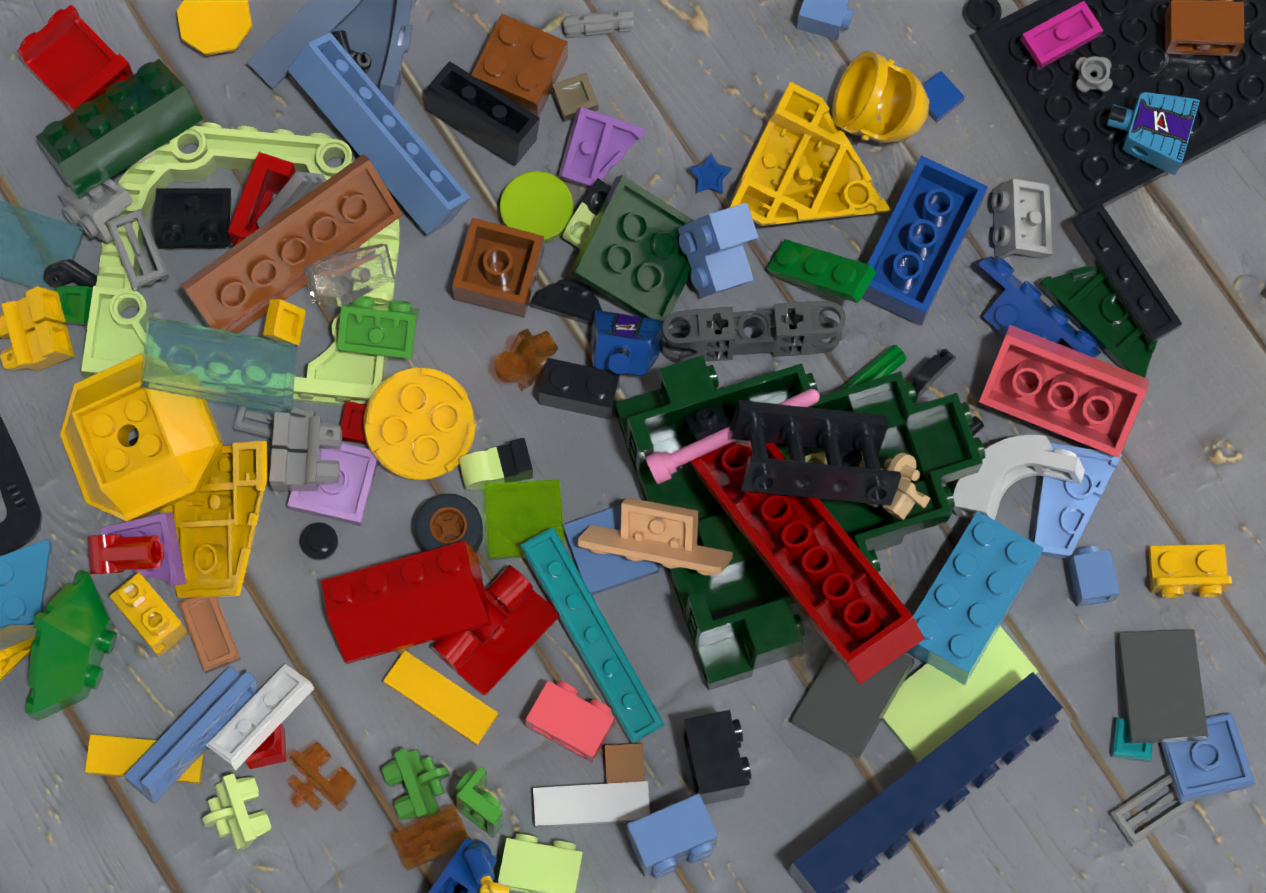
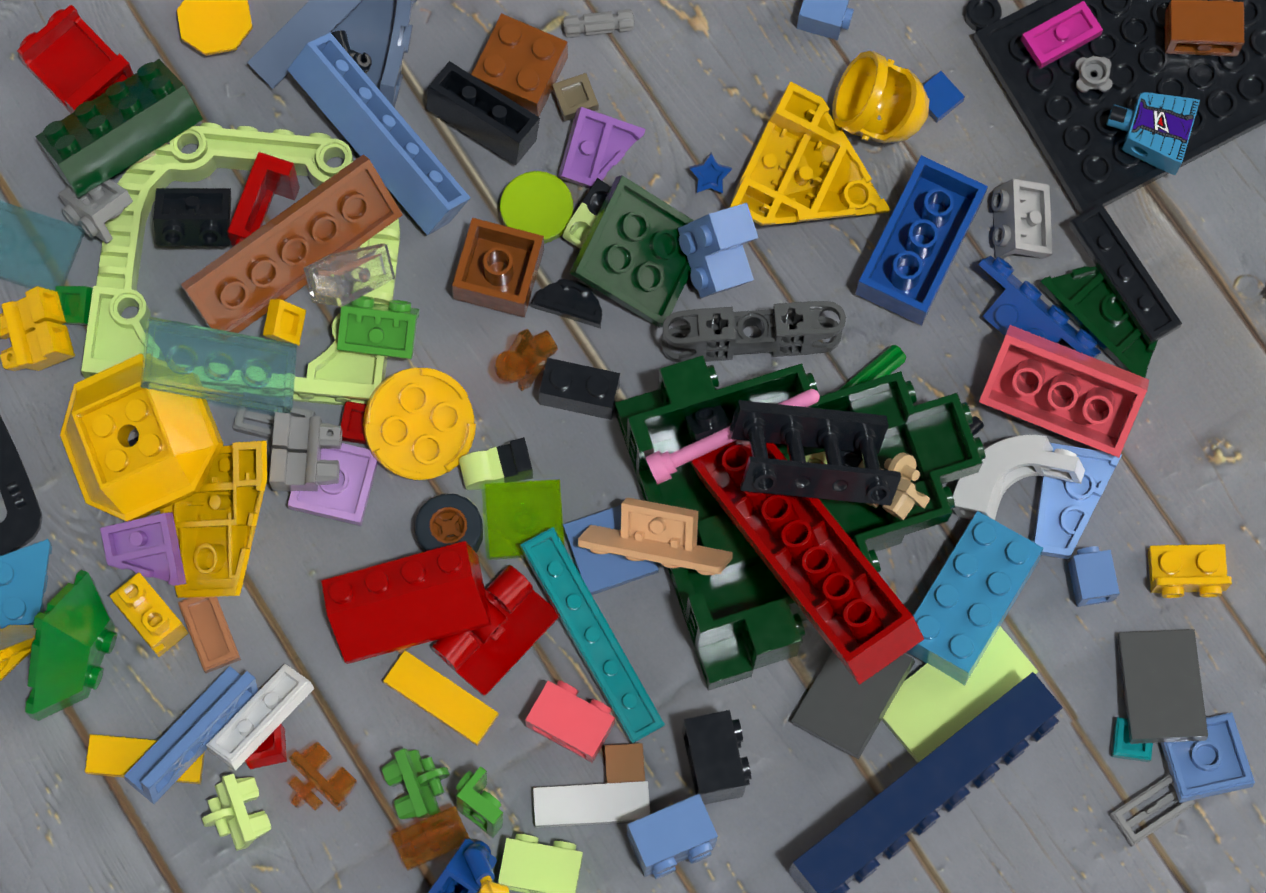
(68, 272): black arm -> none
(118, 553): red piece -> none
(147, 277): light grey tile -> none
(296, 188): light grey tile -> none
(319, 541): black plate -> none
(625, 342): blue torso -> none
(821, 271): green plate -> none
(931, 371): black tile -> none

